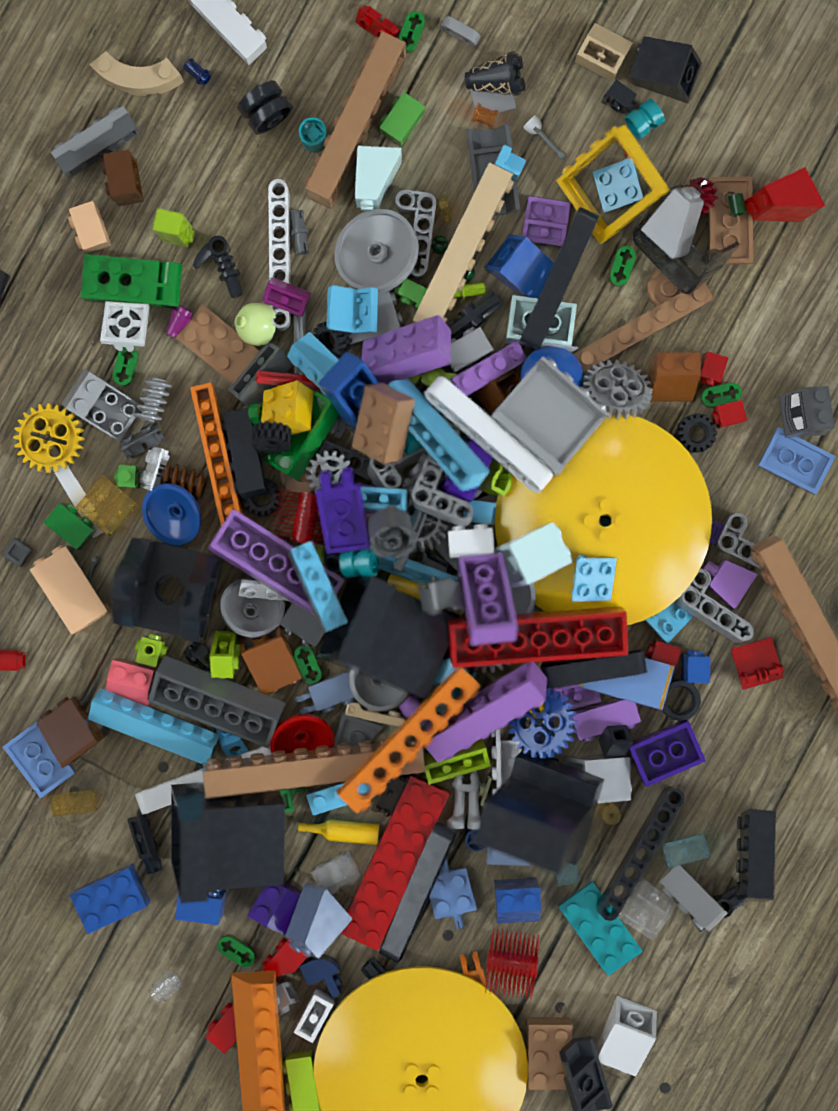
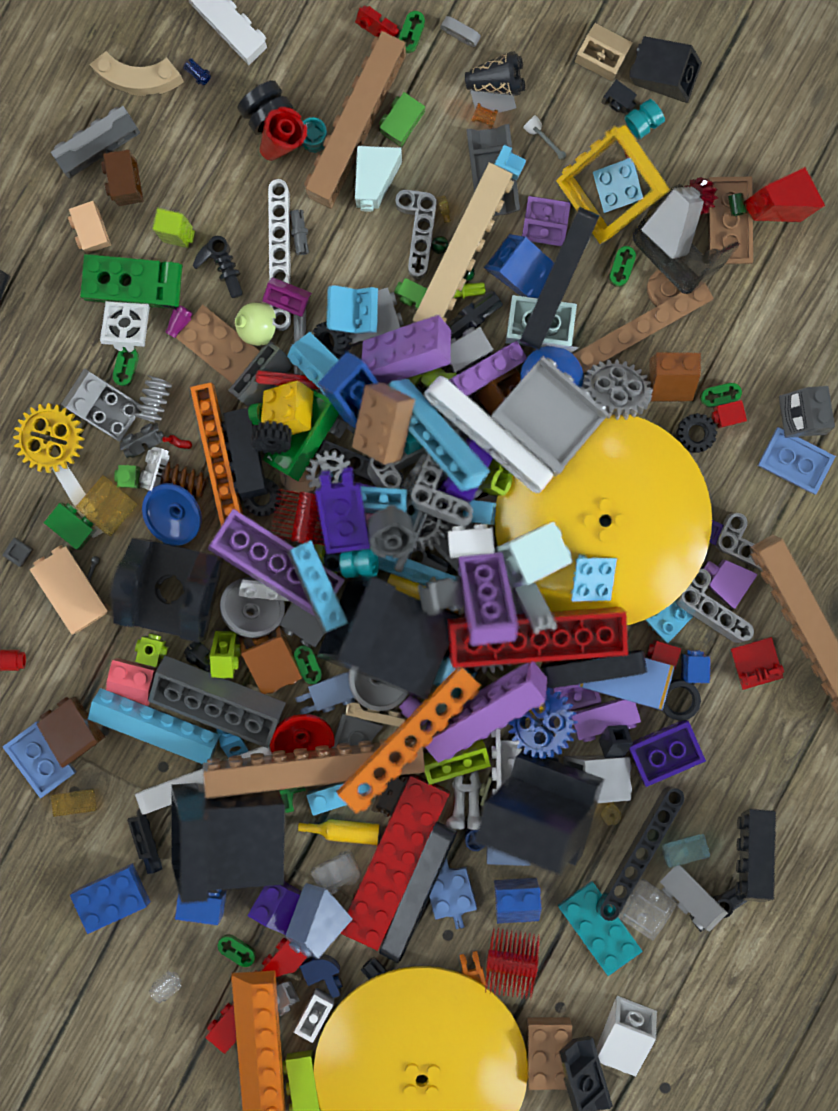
(184, 444): none -> red piece
(281, 133): none -> red cone
(376, 250): light grey dish -> none
(534, 607): none -> light grey hinge
(568, 875): clear light blue tile -> none
(712, 368): red brick -> none

